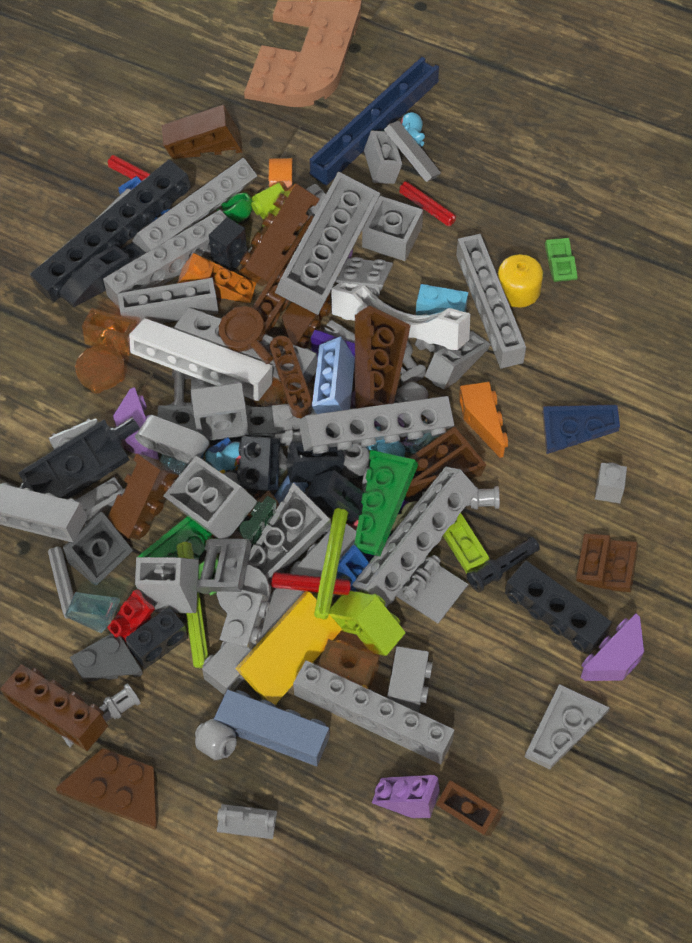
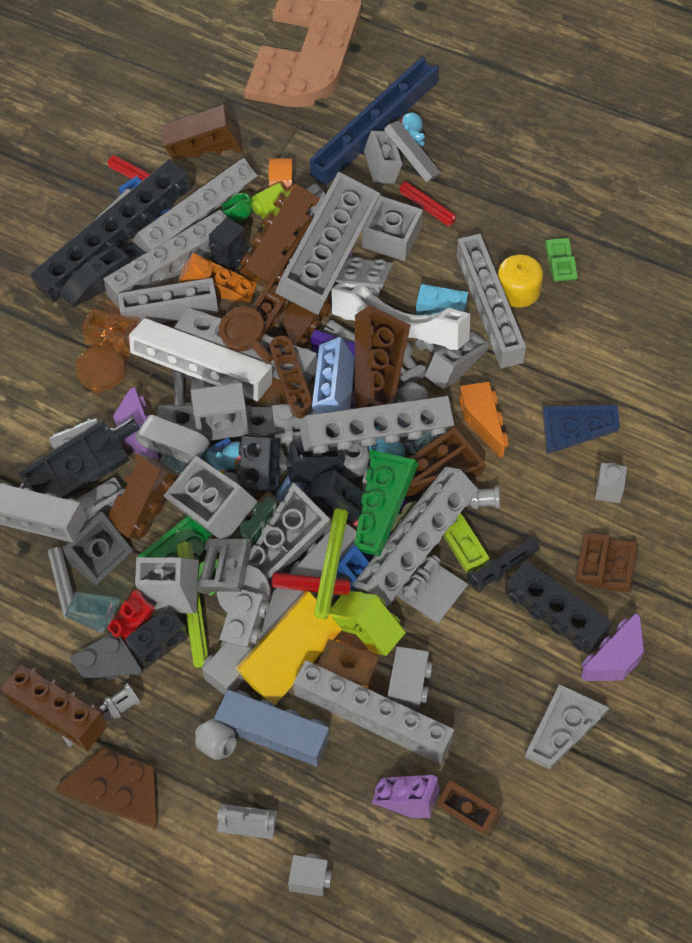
(309, 875): none -> light grey brick

